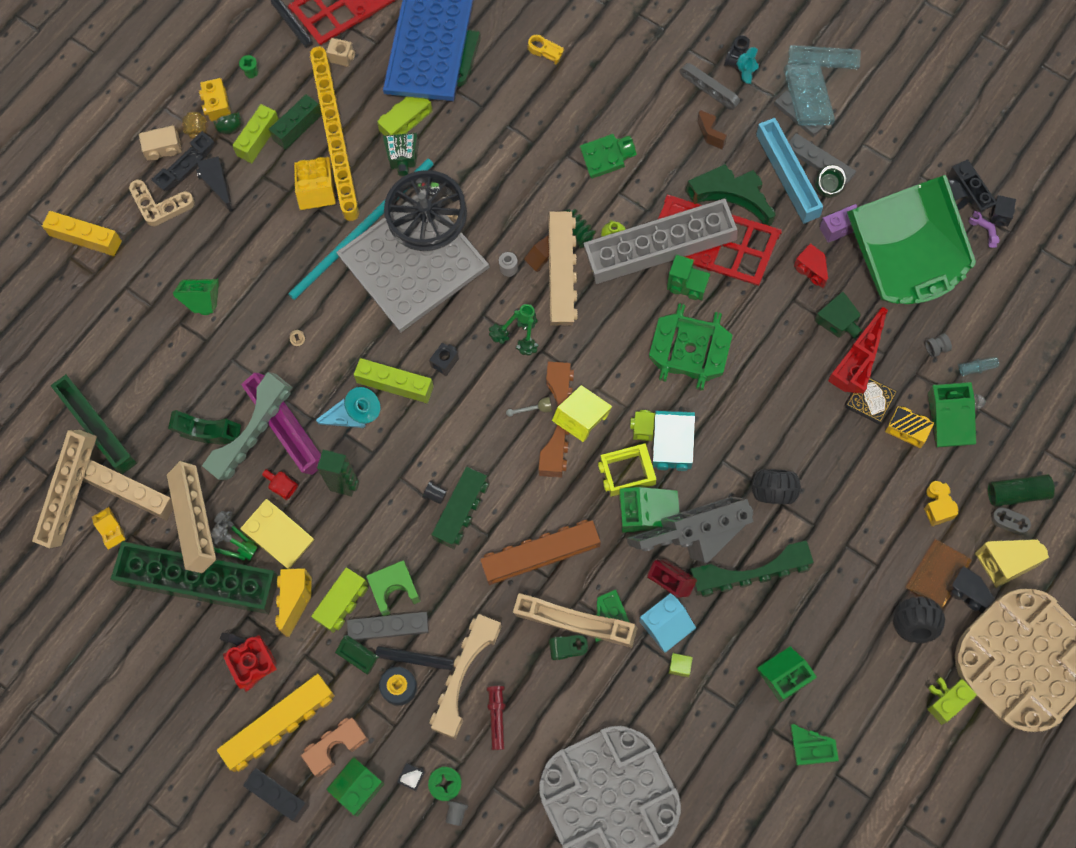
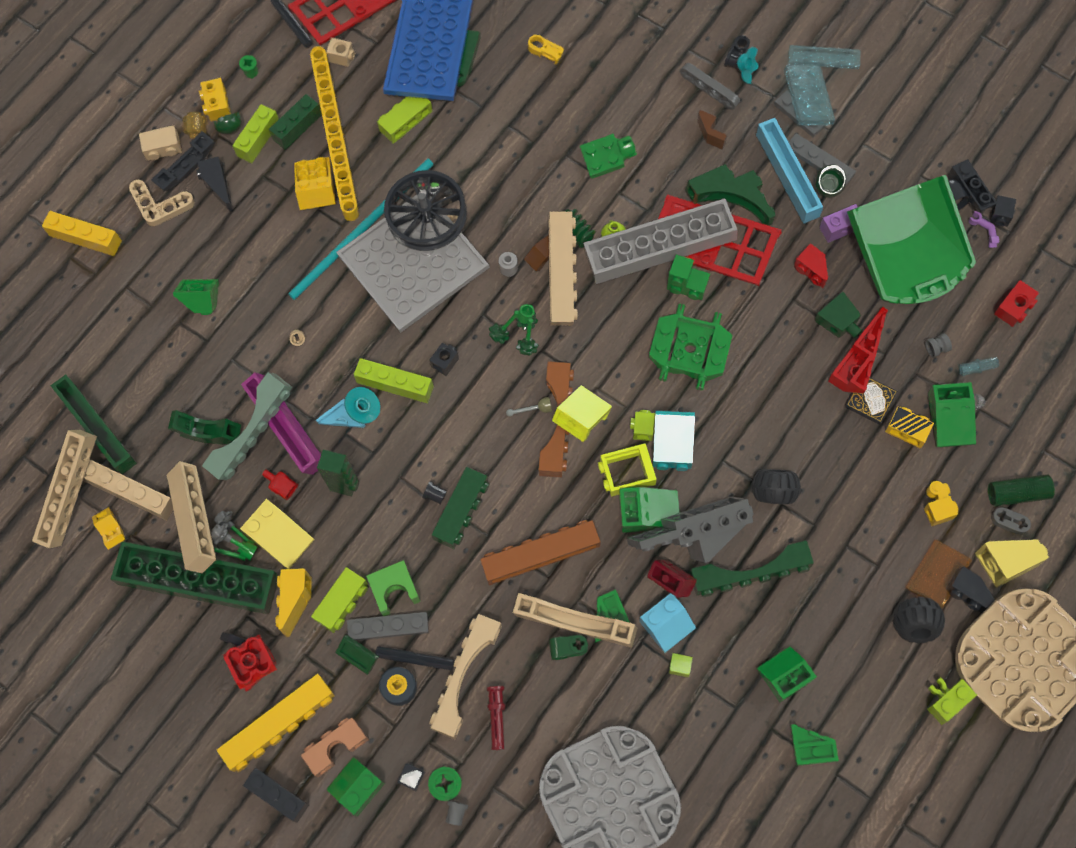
(402, 151): torso -> none
(1021, 294): none -> red brick

